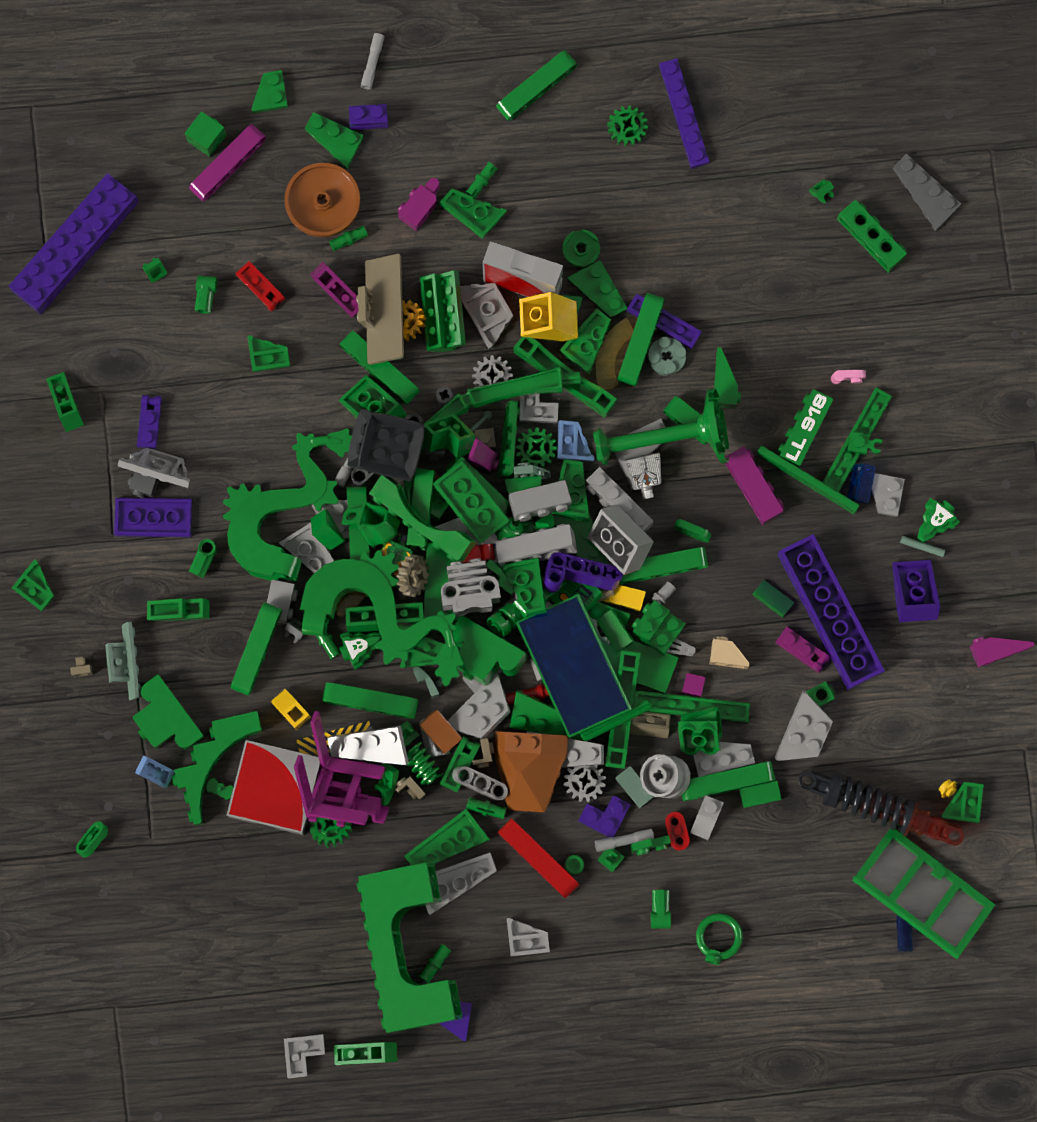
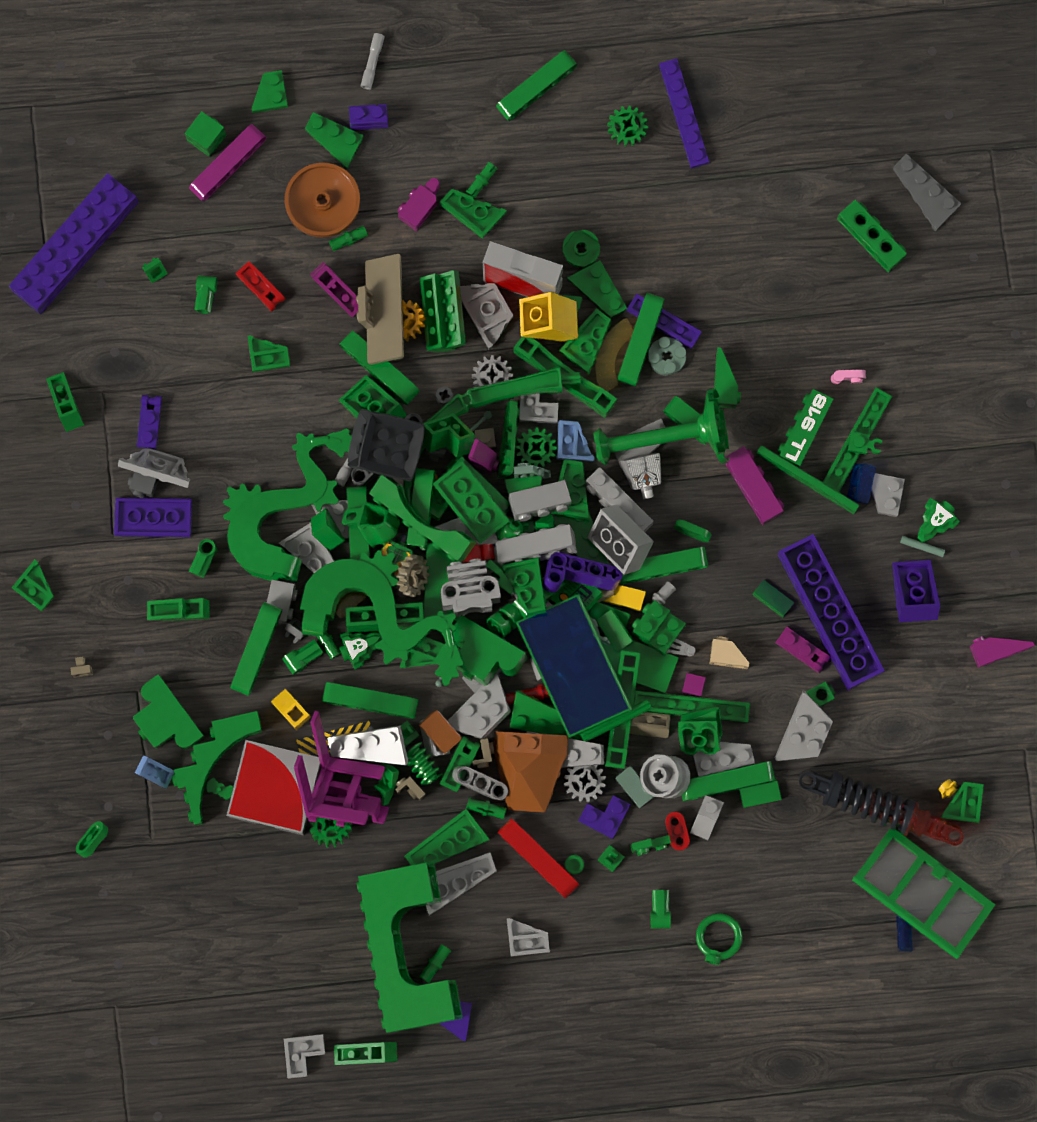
(122, 661): sand green bracket -> none
(298, 659): none -> green piece
(421, 677): sand green slope -> none
(612, 842): light grey piece -> none
(822, 188): green tile -> none

